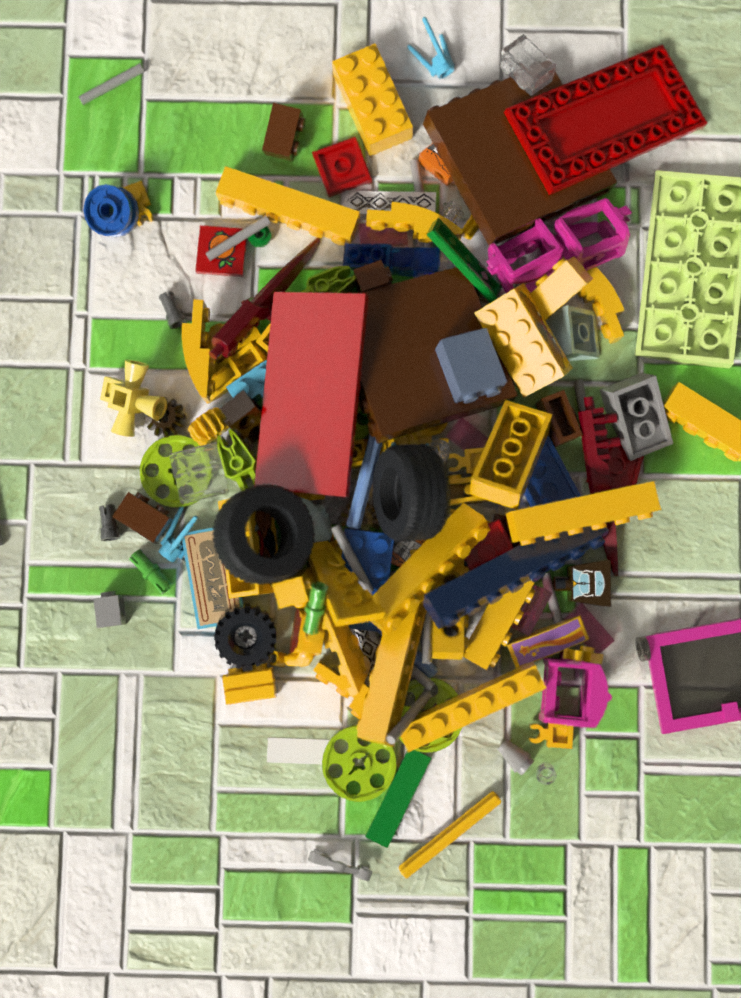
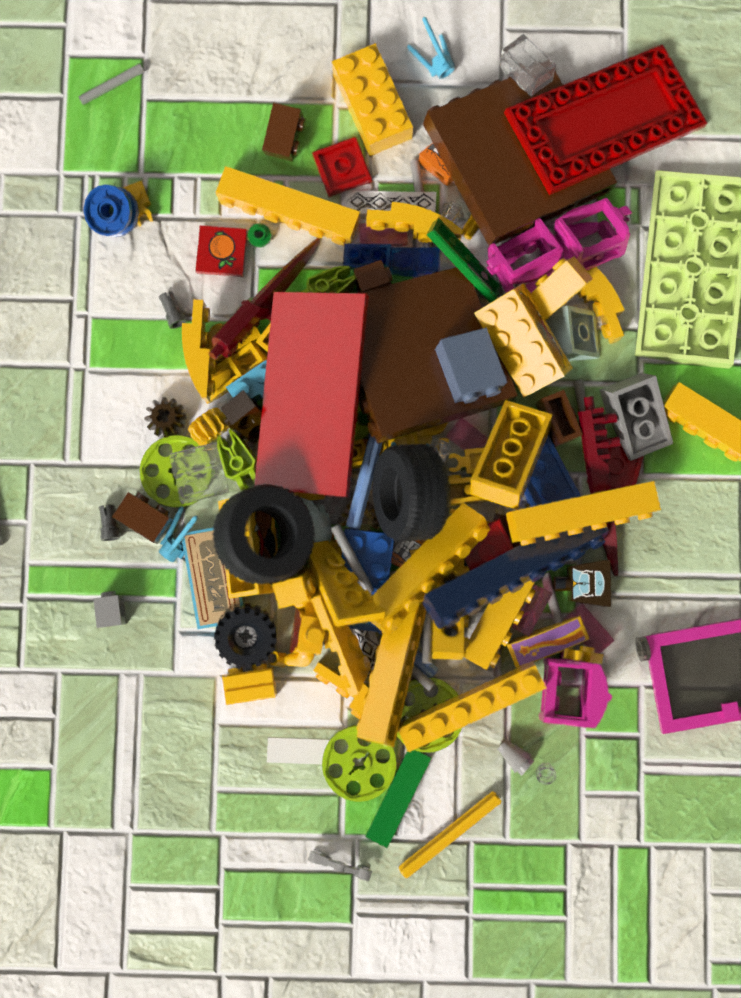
(131, 398): light yellow brick -> none
(150, 571): bright green pin -> none
(237, 238): light grey bar -> none
(315, 608): bright green pin -> none
(409, 716): light grey bar -> none
(555, 735): yellow plate -> none

